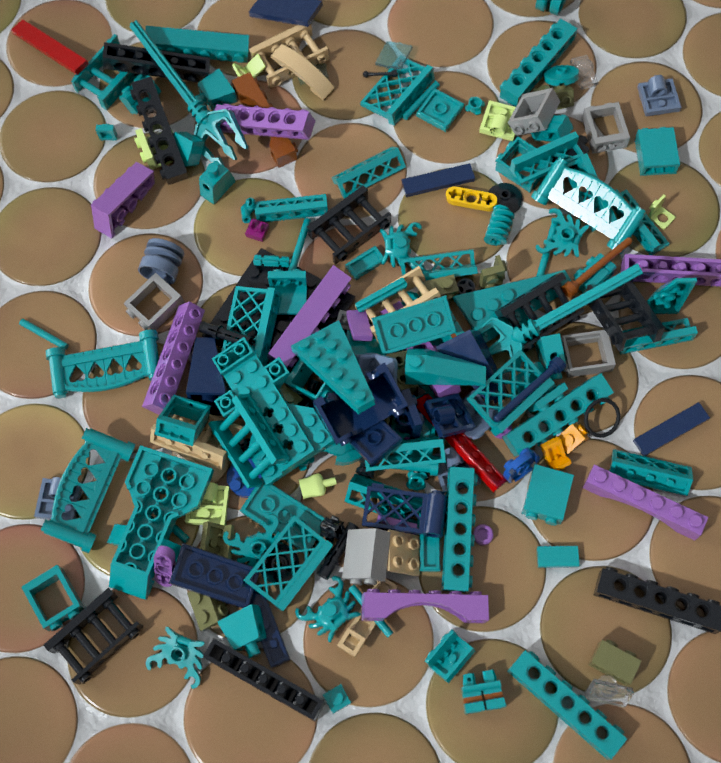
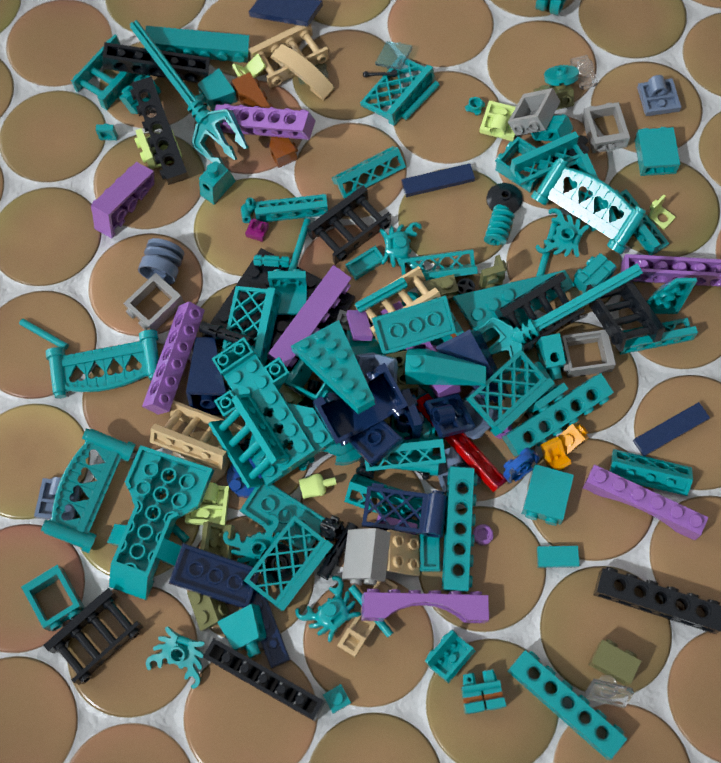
(49, 47): red tile -> none
(163, 565): medium lavender beam -> none
(179, 430): teal window -> none
(189, 148): teal slope -> none
(416, 485): teal plate -> none
(440, 110): teal plate -> none
(469, 192): yellow beam -> none
(538, 61): teal brick -> none
(555, 366): dark blue piece -> none
(570, 287): dark orange piece -> none
(587, 414): black piece -> none

